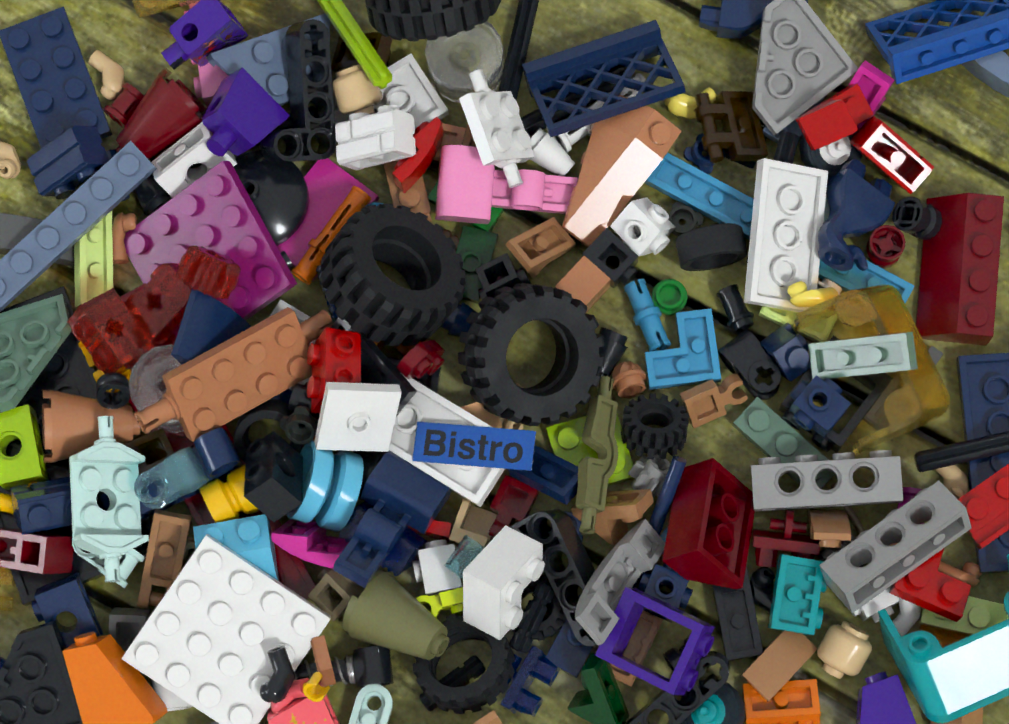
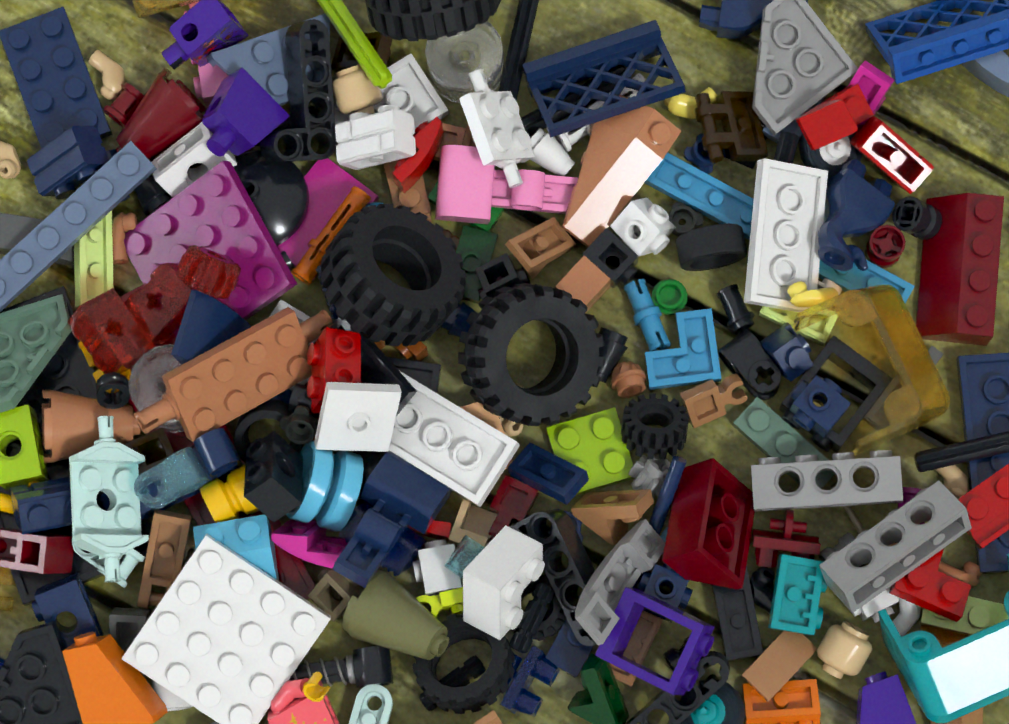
(282, 678): black arm -> none
(323, 660): nougat tile -> none
(421, 360): dark red plate -> none
(474, 446): blue sticker -> none
(594, 472): olive piece -> none
(829, 527): medium nougat slope -> none
(863, 355): plate -> none

